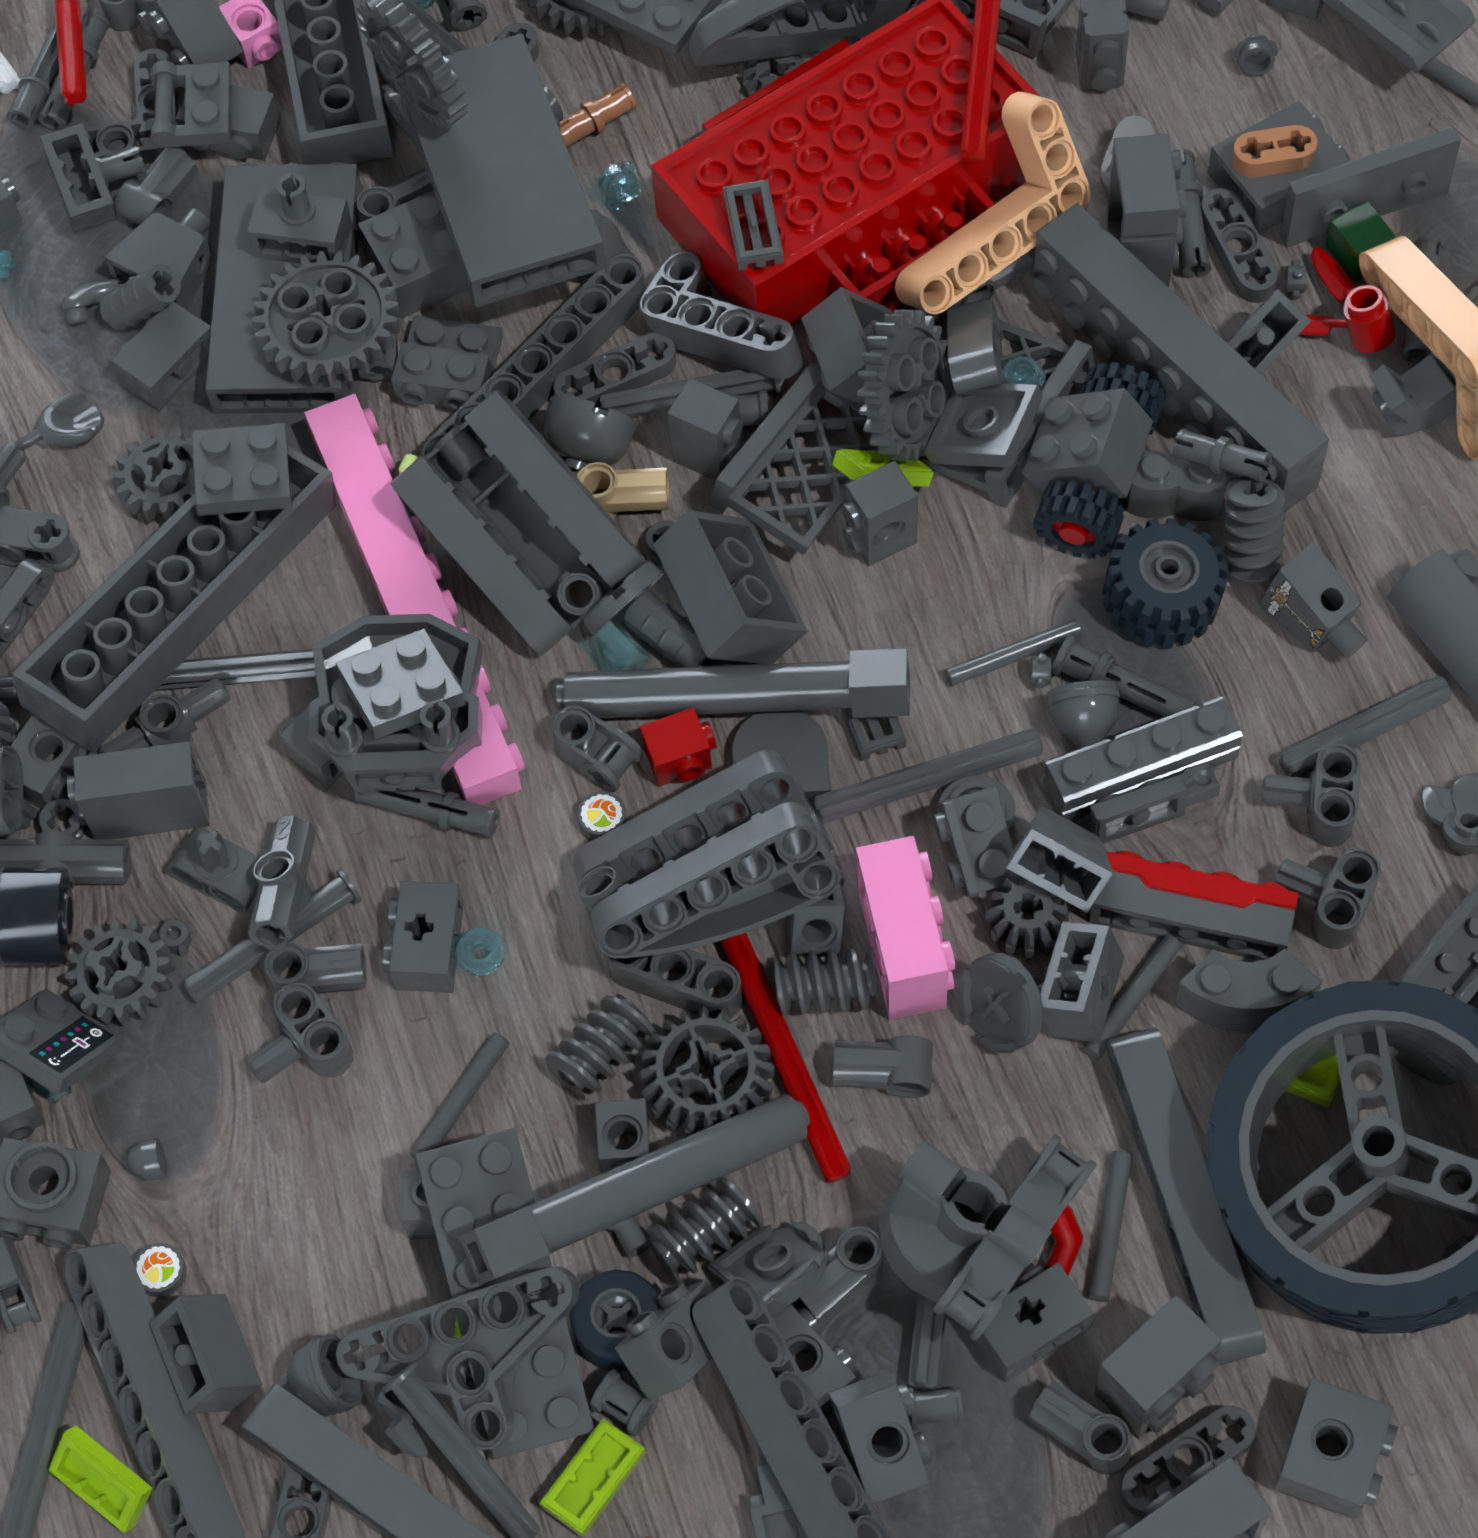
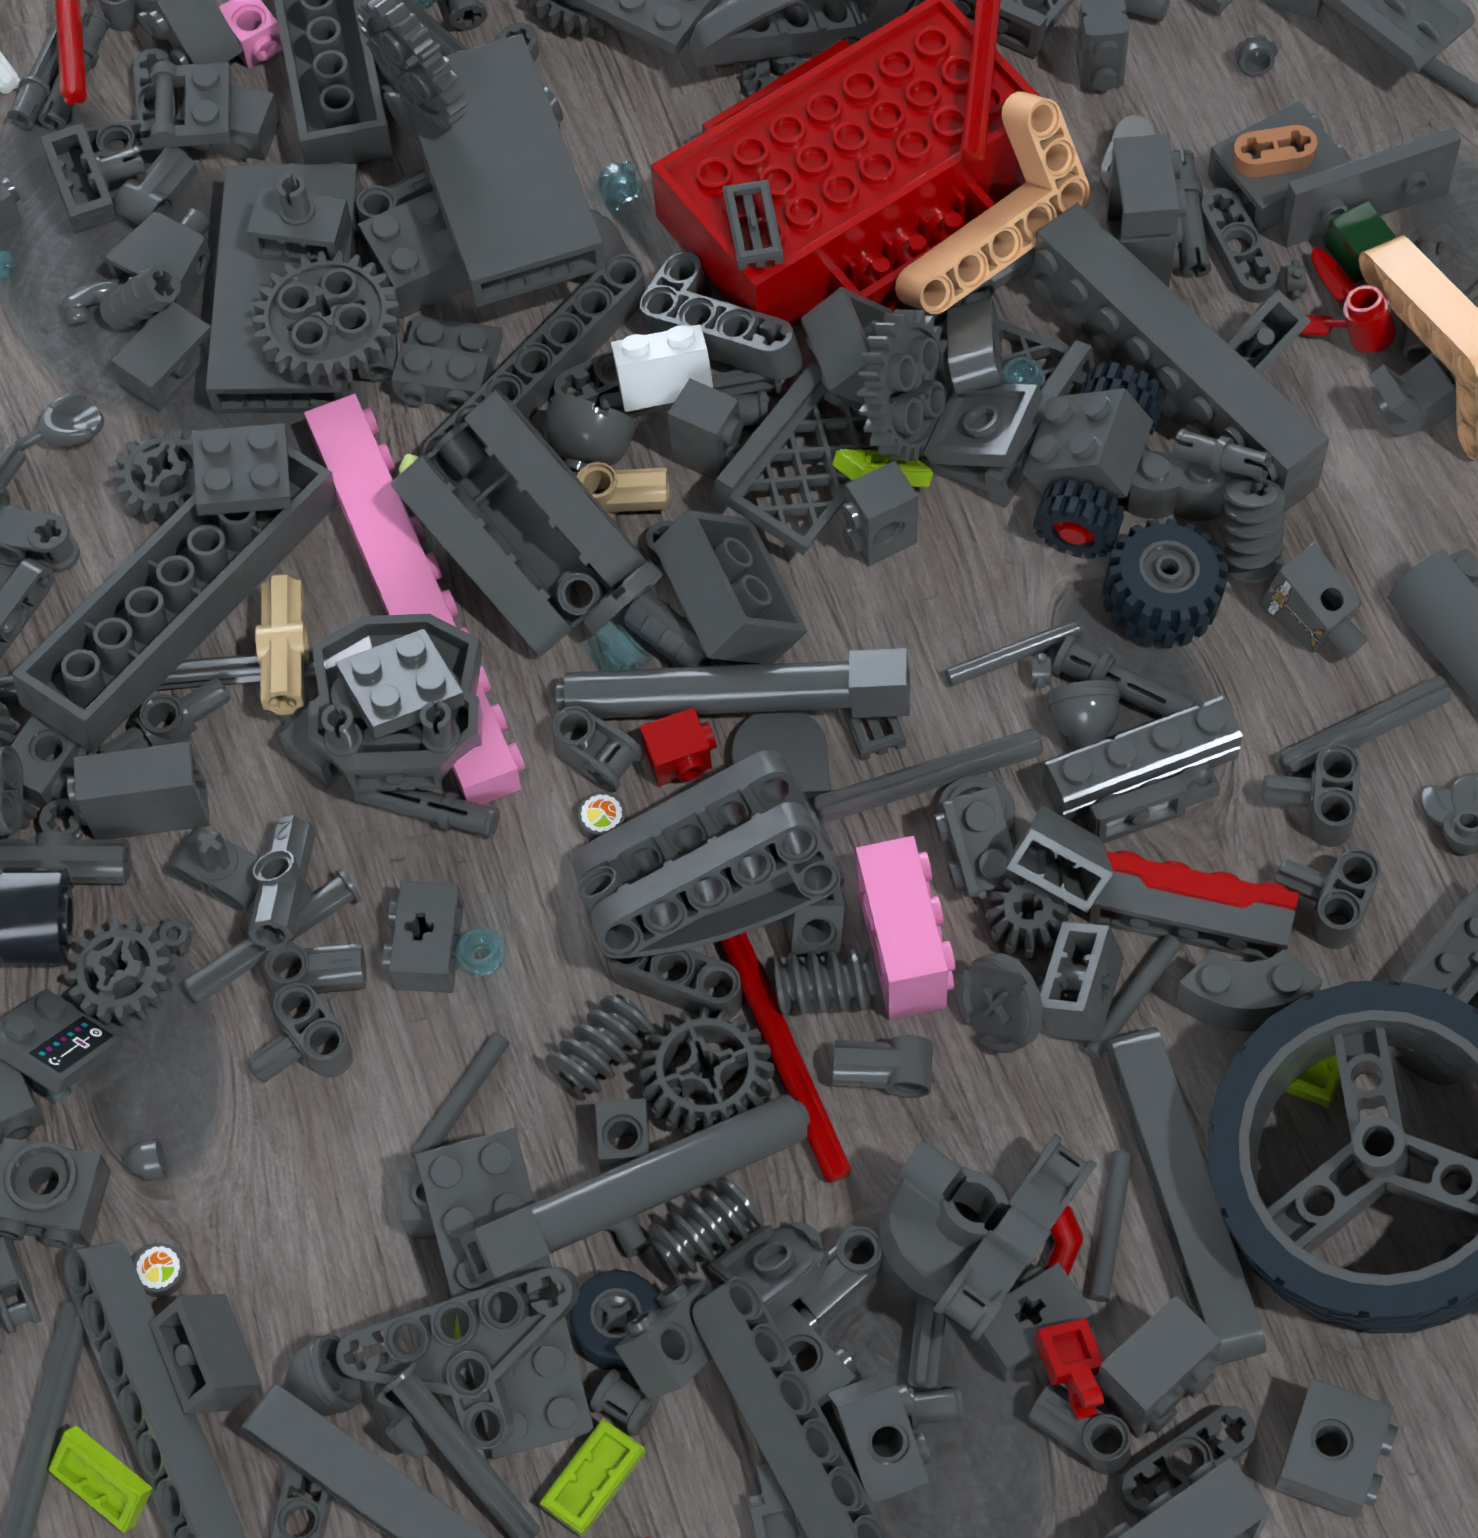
(282, 644): none -> tan piece
(596, 114): nougat pin -> none
(658, 365): none -> white brick
(1073, 1358): none -> red plate

